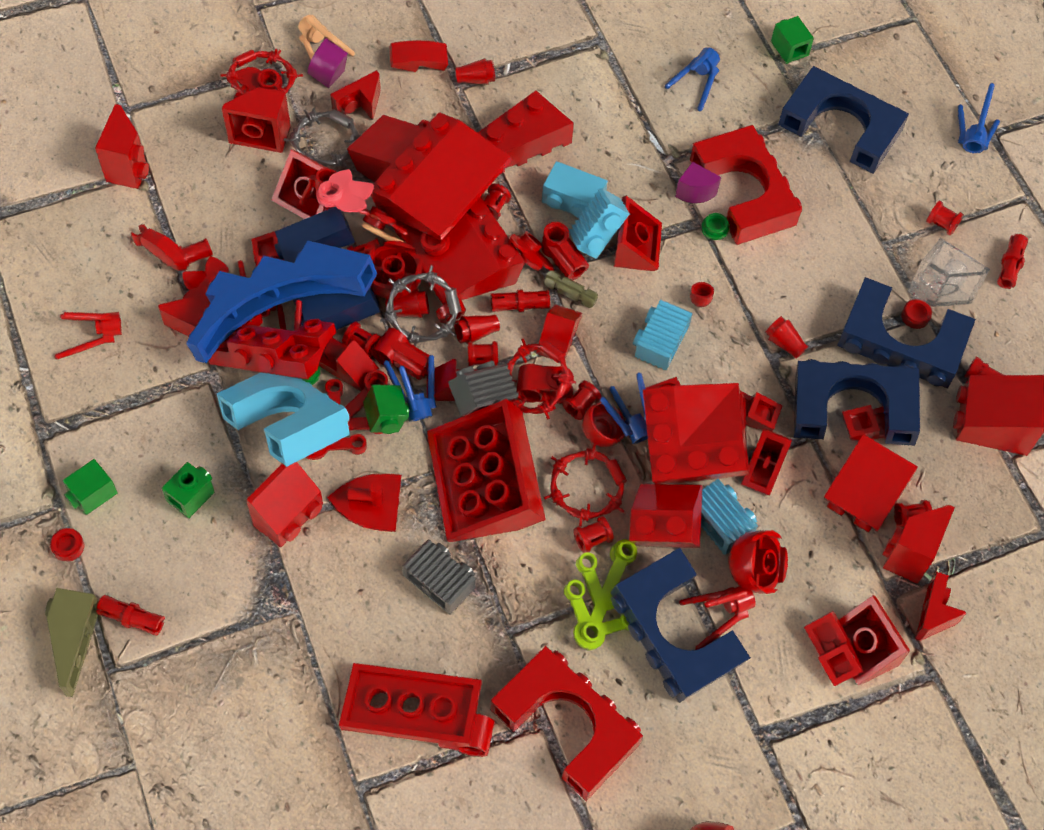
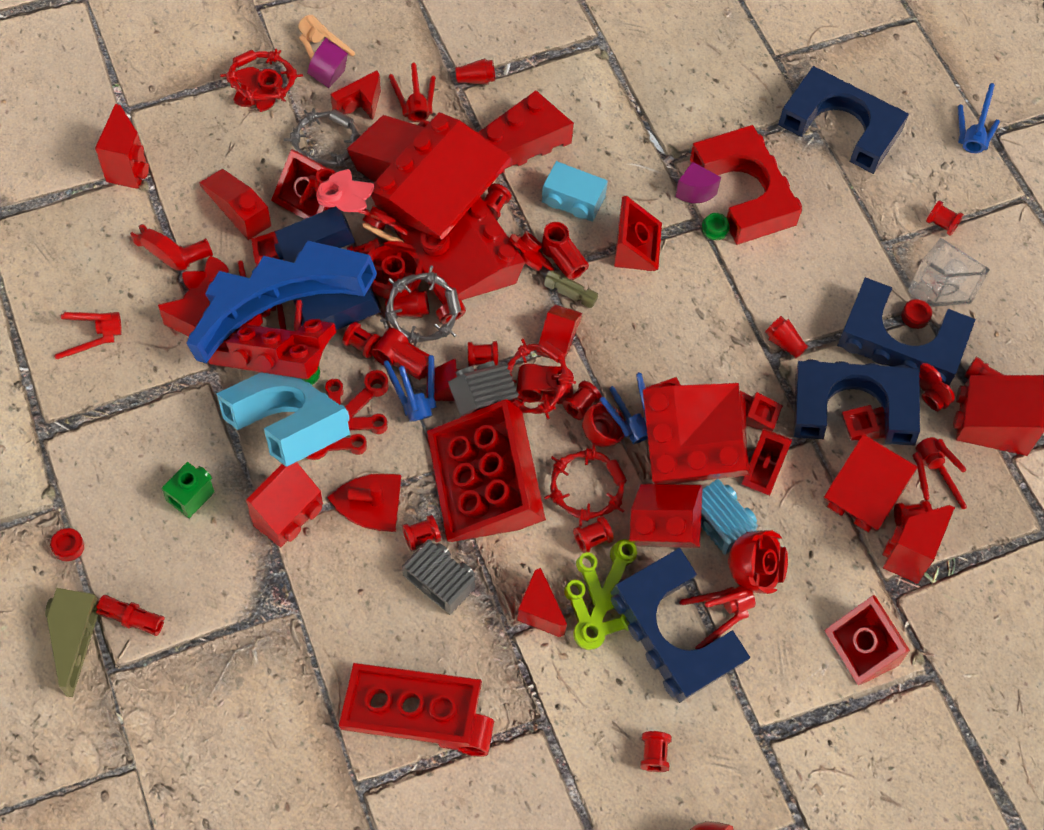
(89, 487): green brick -> none
(238, 203): none -> red slope
(258, 119): red slope -> none
(347, 362): red slope -> none
(386, 408): green brick -> none
(416, 53): red slope -> none
(417, 106): none -> red plant
(420, 532): none -> red bush
(475, 327): red cone -> none
(520, 300): red pin -> none
(540, 607): none -> red slope
(550, 679): red arch -> none
(598, 223): medium azure brick -> none
(655, 751): none -> red bush
(662, 334): medium azure brick -> none
(701, 294): red hinge -> none
(703, 64): blue plant -> none
(792, 39): green brick -> none
(834, 648): red slope -> none
(932, 453): none -> red plant
(935, 613): red slope -> none
(936, 393): none -> red plate
(1012, 261): red pin -> none

